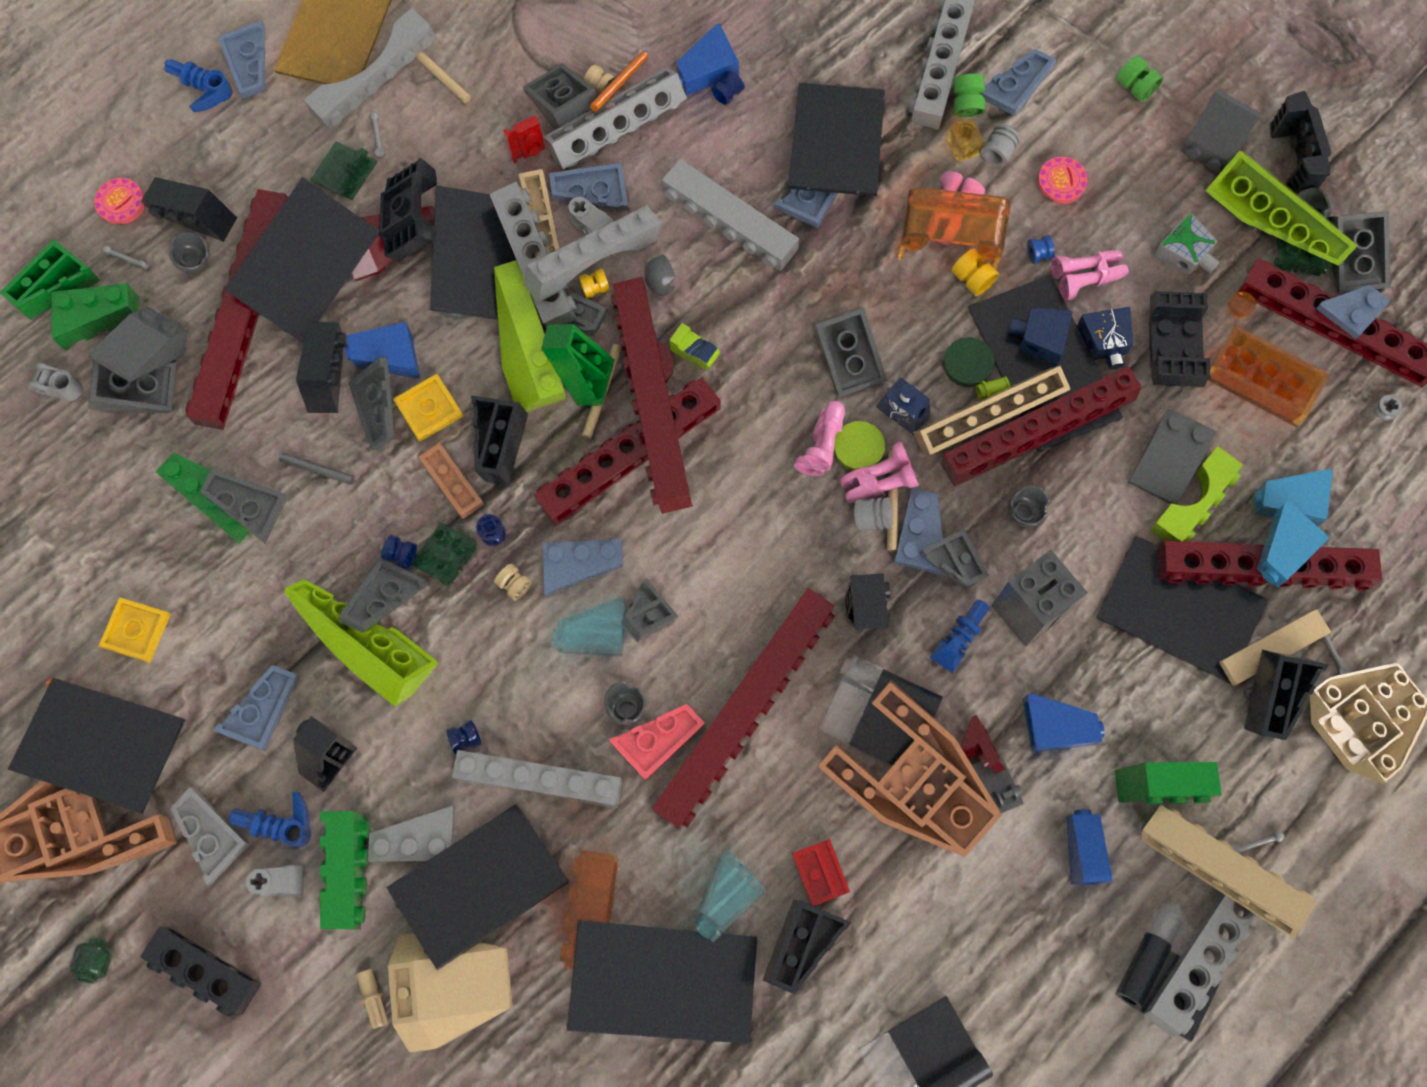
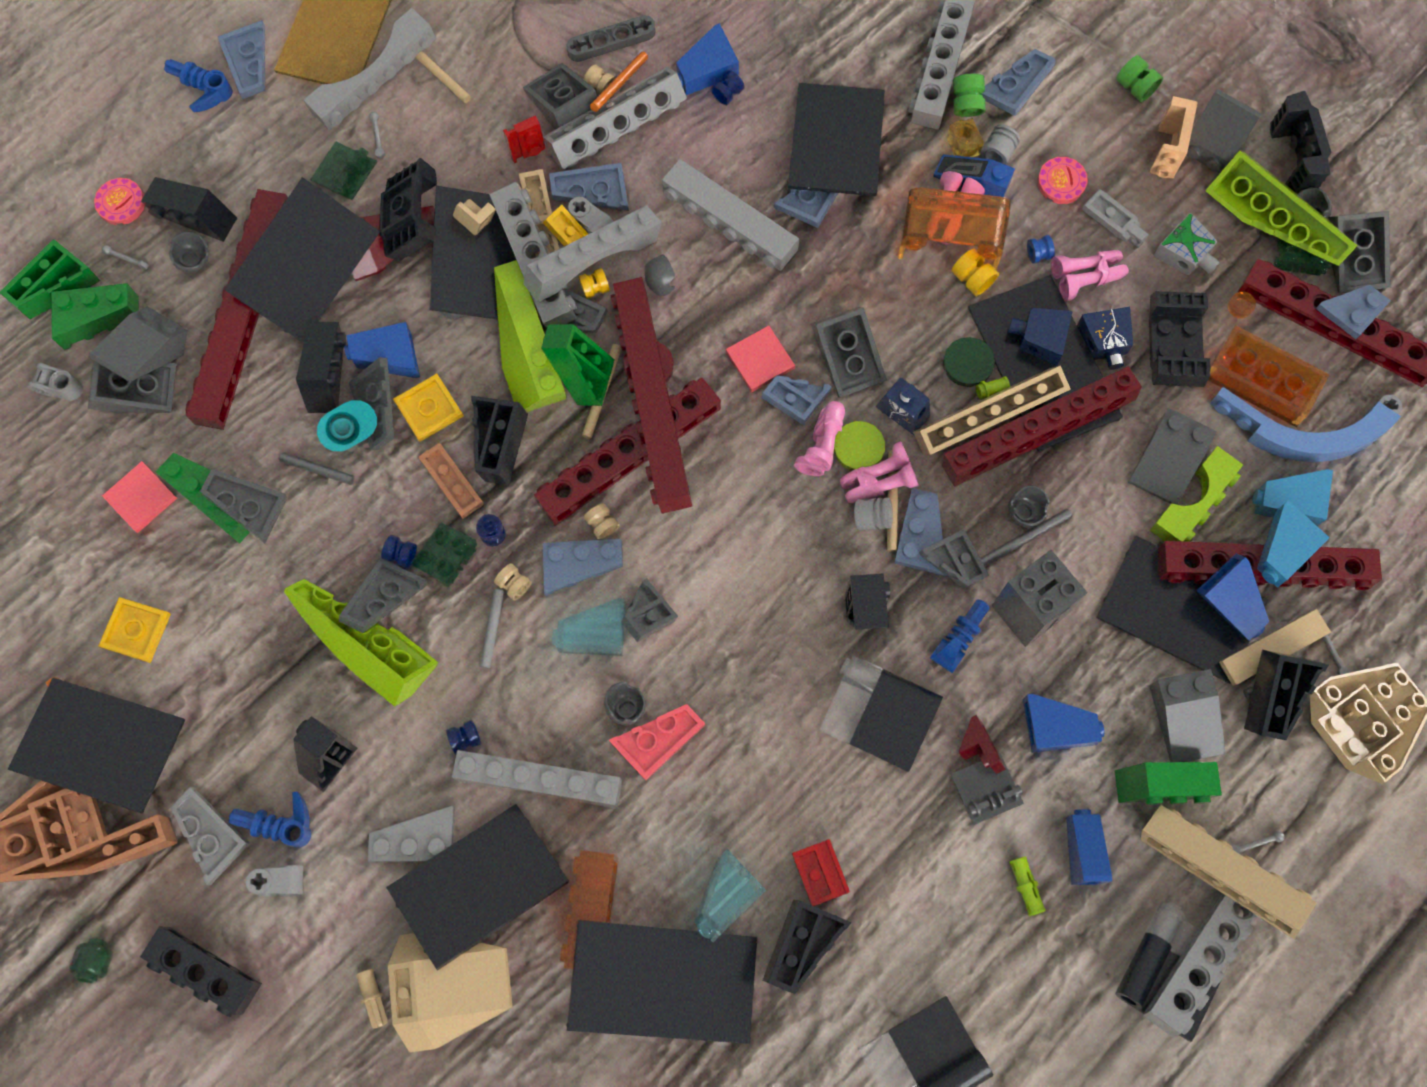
(139, 497): none -> coral tile
(261, 709): sand blue wing -> none
(343, 870): green wedge -> none
(347, 425): none -> teal piece
(473, 216): none -> tan panel
(491, 630): none -> light grey bar
(564, 226): none -> yellow plate
(601, 521): none -> tan wheel
(612, 42): none -> dark grey beam
(693, 347): lime leg -> none
(743, 709): dark red brick -> none
(760, 358): none -> coral tile
(795, 397): none -> sand blue wing
(927, 789): nougat wedge -> none
(989, 173): none -> blue slope
(1026, 537): none -> flat silver bar
(1027, 886): none -> lime pin
(1115, 218): none -> light grey hinge
(1179, 122): none -> light nougat panel
(1189, 716): none -> slope
(1237, 597): none -> blue slope
(1305, 445): none -> medium blue arch

